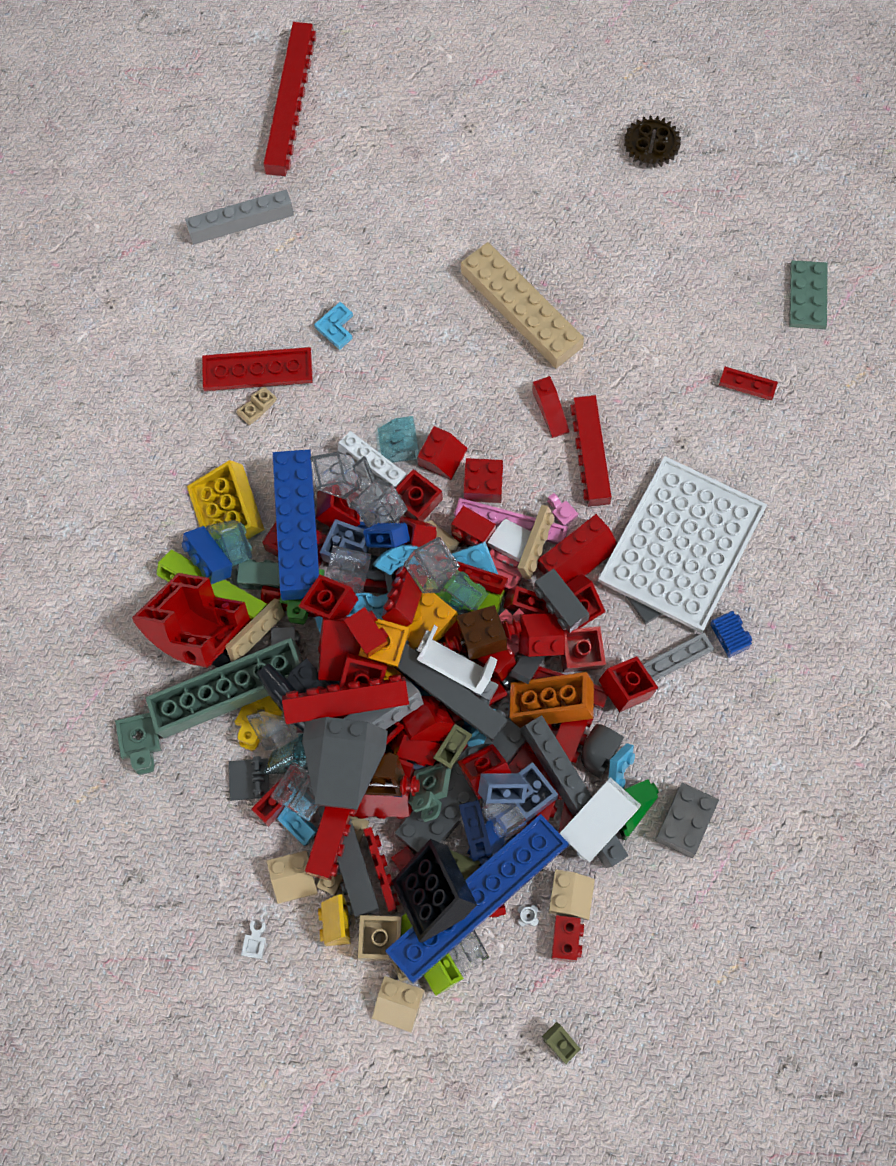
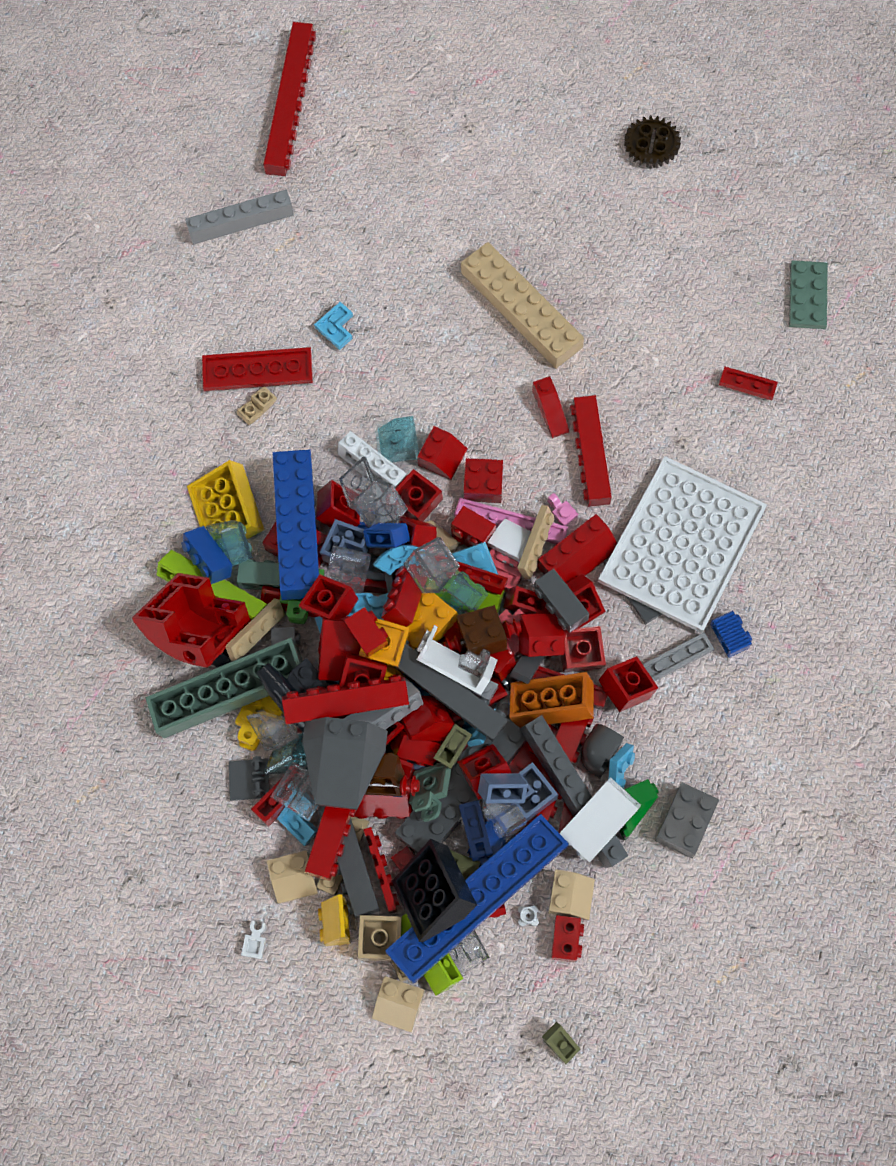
(138, 750): sand green plate -> none
(335, 474): clear slope -> none
(473, 663): none -> clear panel

